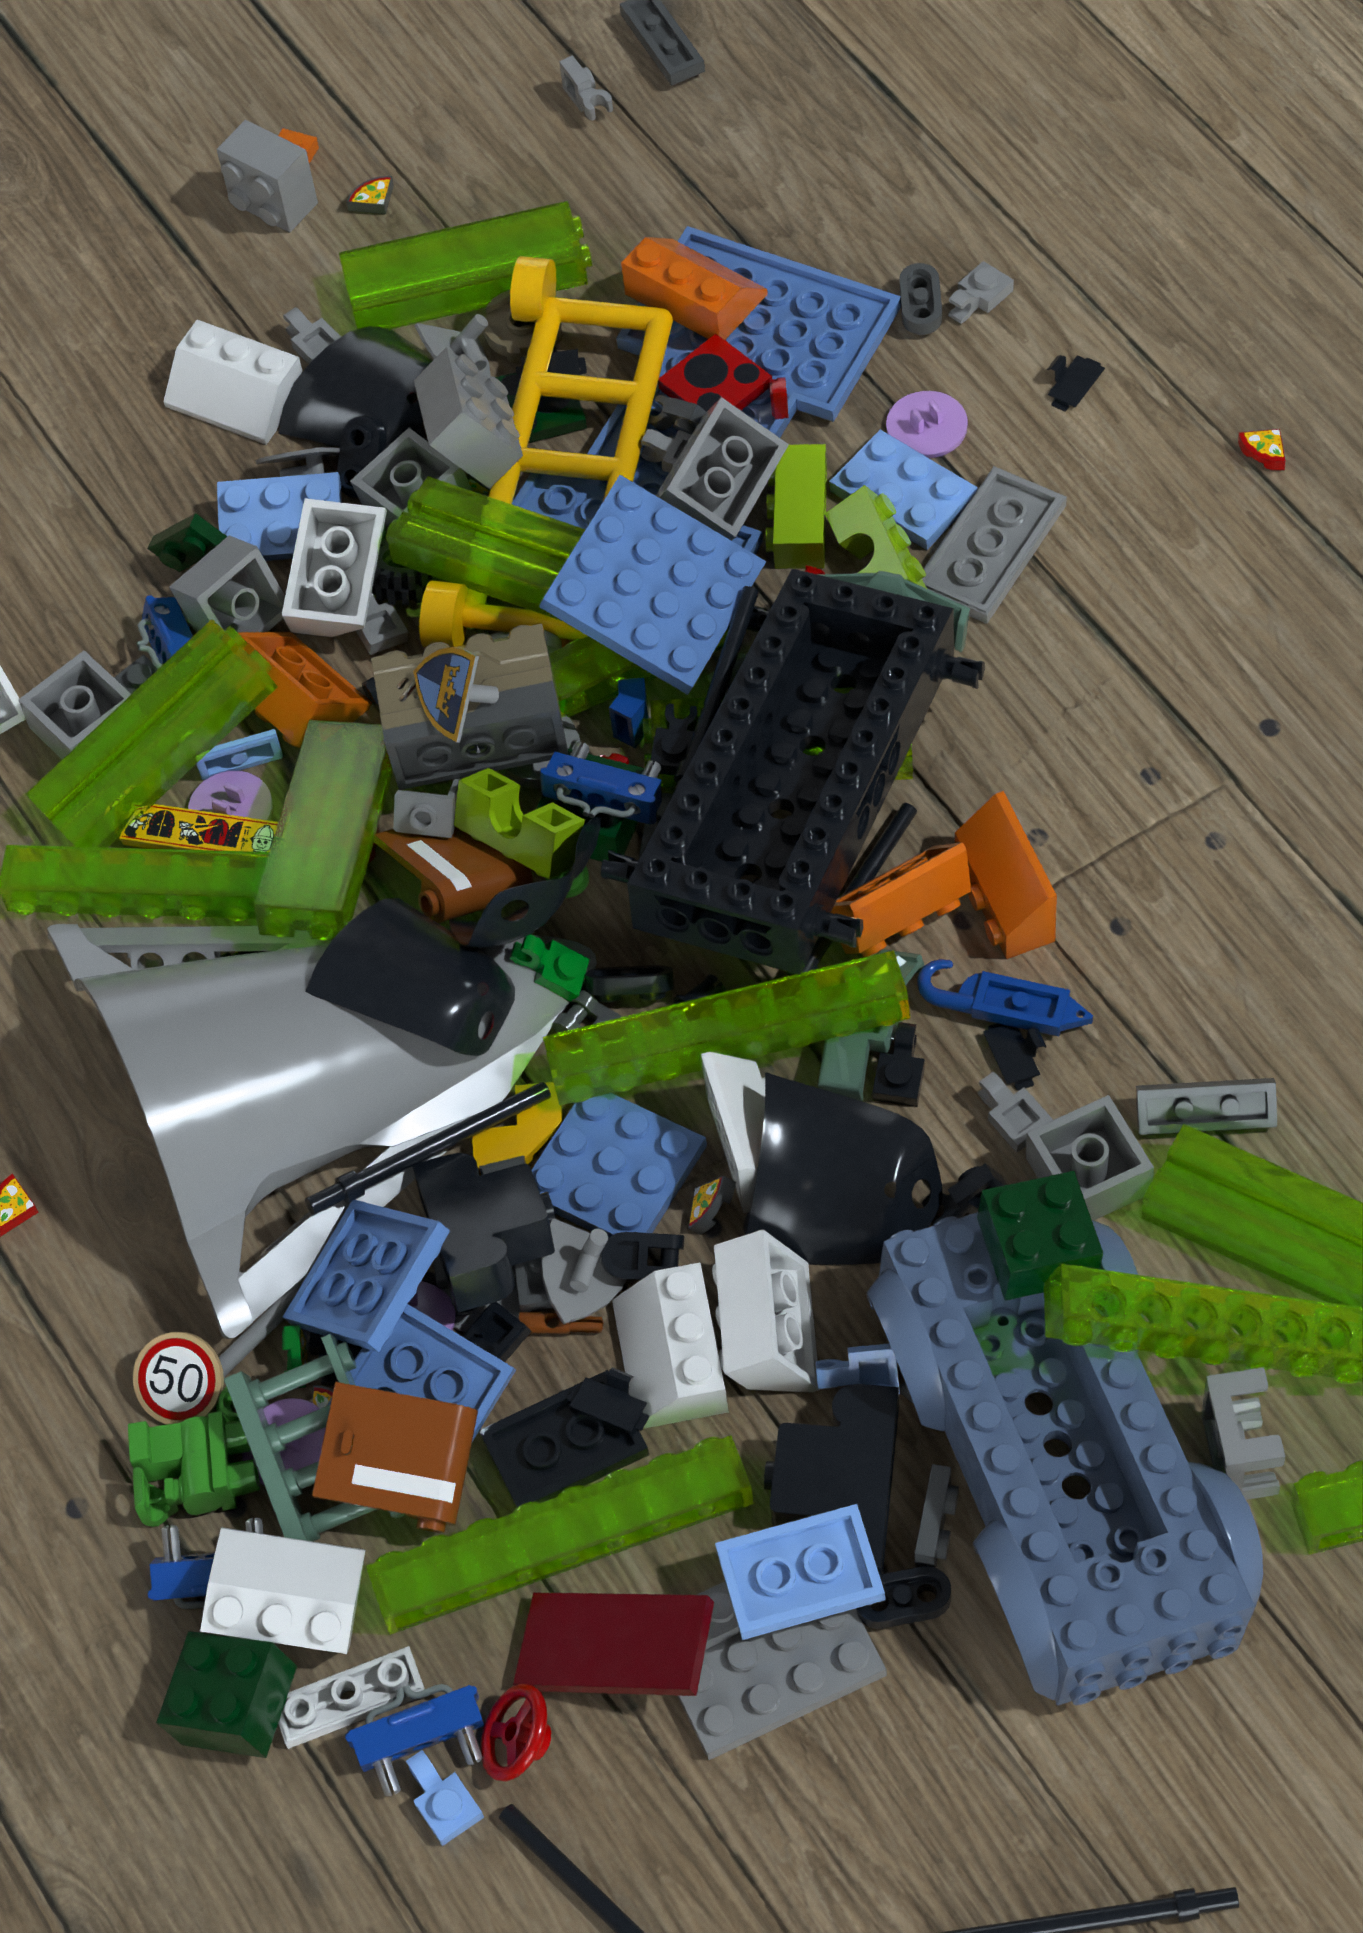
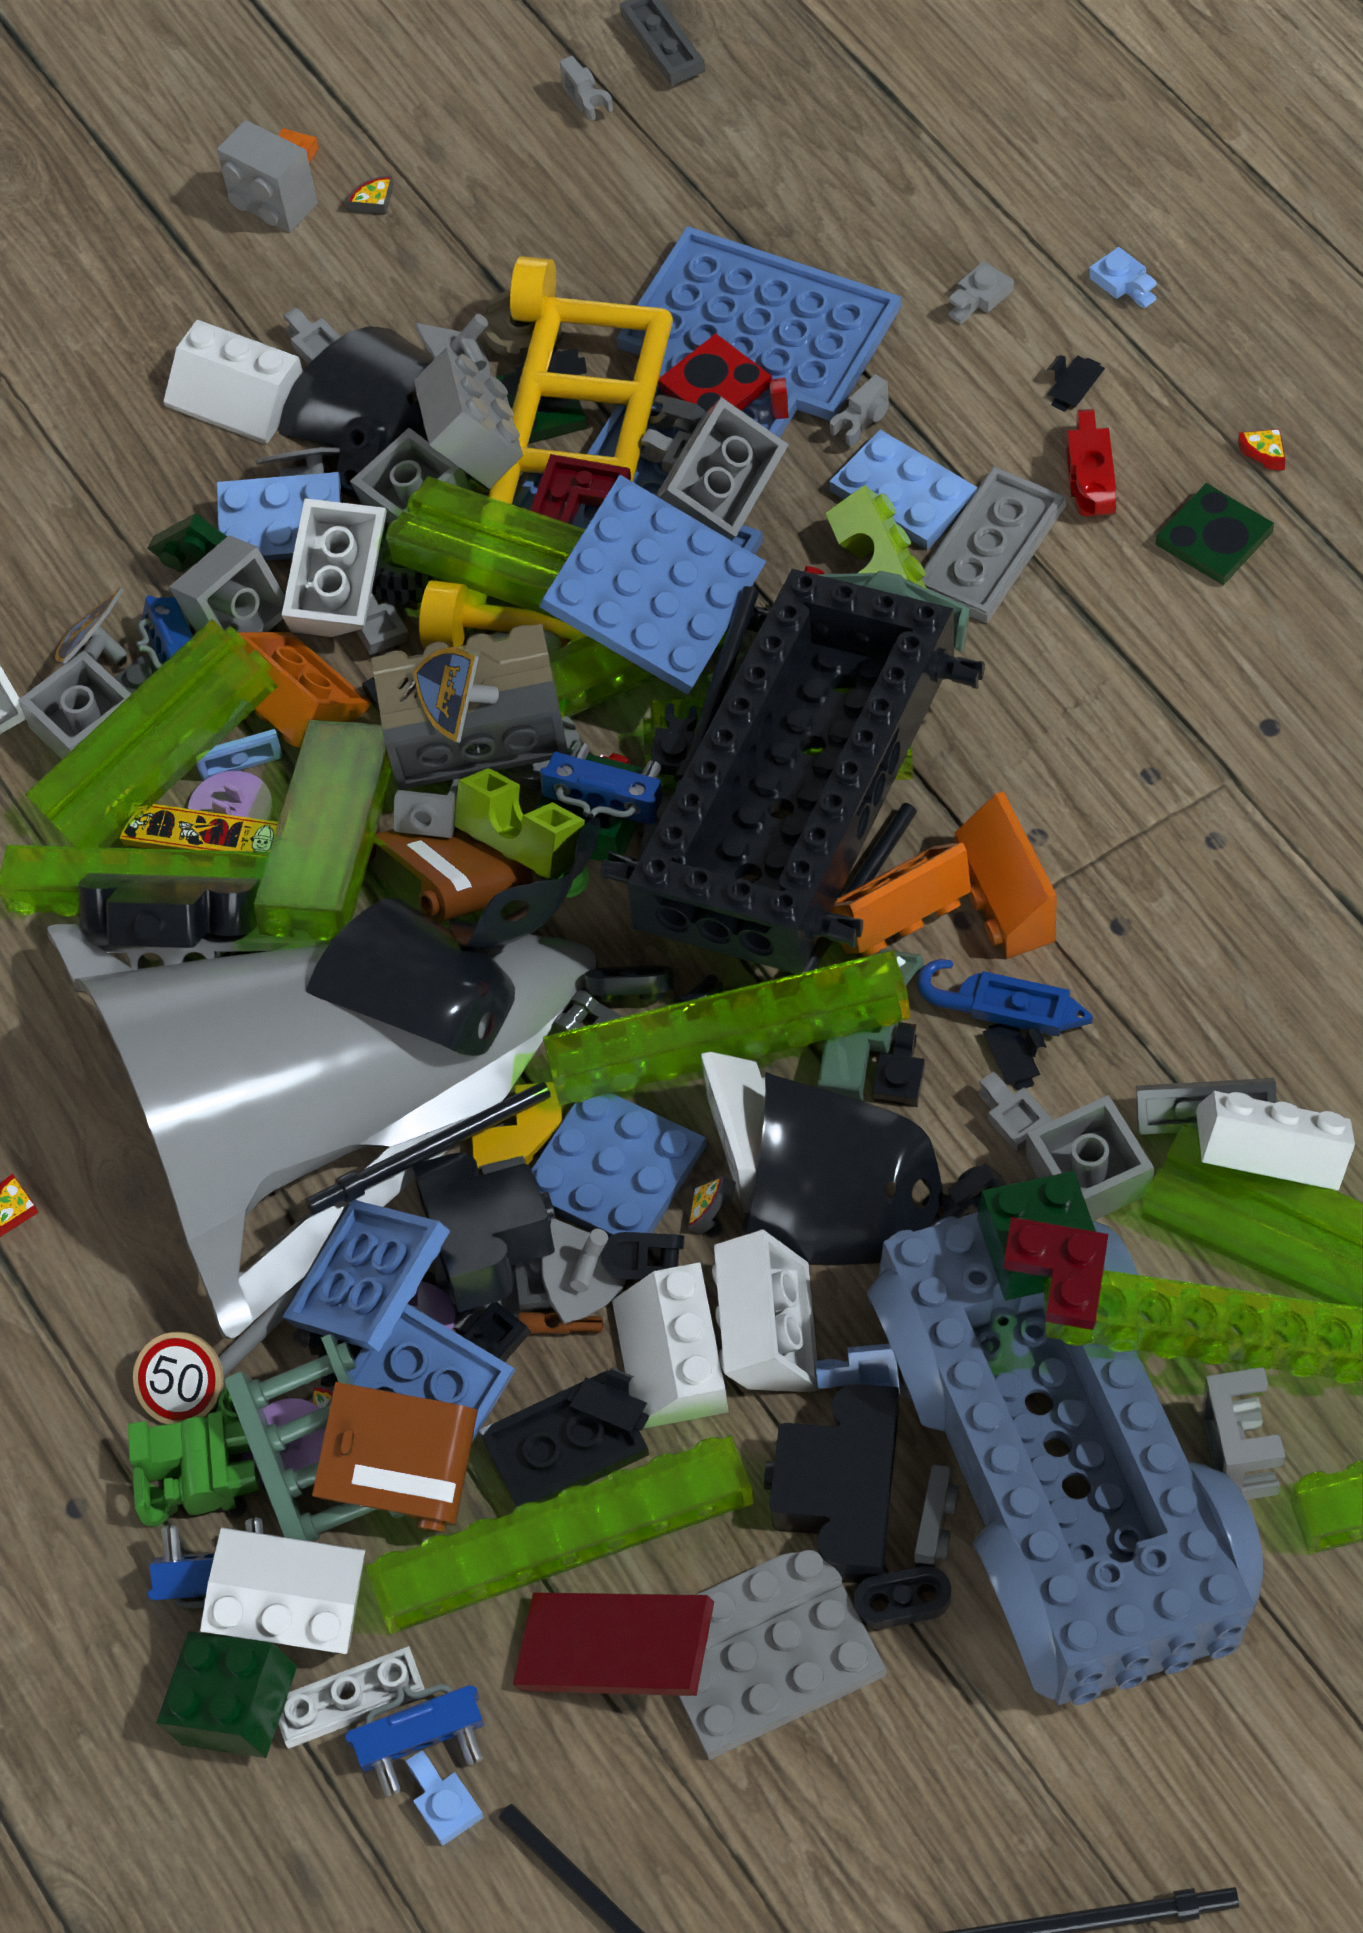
(89, 628): none -> shield
(166, 908): none -> black brick
(297, 1347): green tile -> none
(460, 266): clear neon green brick -> none
(525, 1735): red piece -> none
(555, 965): green plate -> none
(574, 482): none -> dark red plate
(629, 710): blue piece -> none
(689, 286): orange slope -> none
(798, 508): lime brick -> none
(799, 1571): light blue plate -> none
(865, 407): none -> light grey plate
(920, 298): dark grey plate -> none
(928, 422): lavender piece -> none
(1071, 1259): none -> dark red plate
(1091, 466): none -> red piece
(1123, 274): none -> light blue plate
(1214, 533): none -> dark green tile
(1274, 1139): none -> white slope

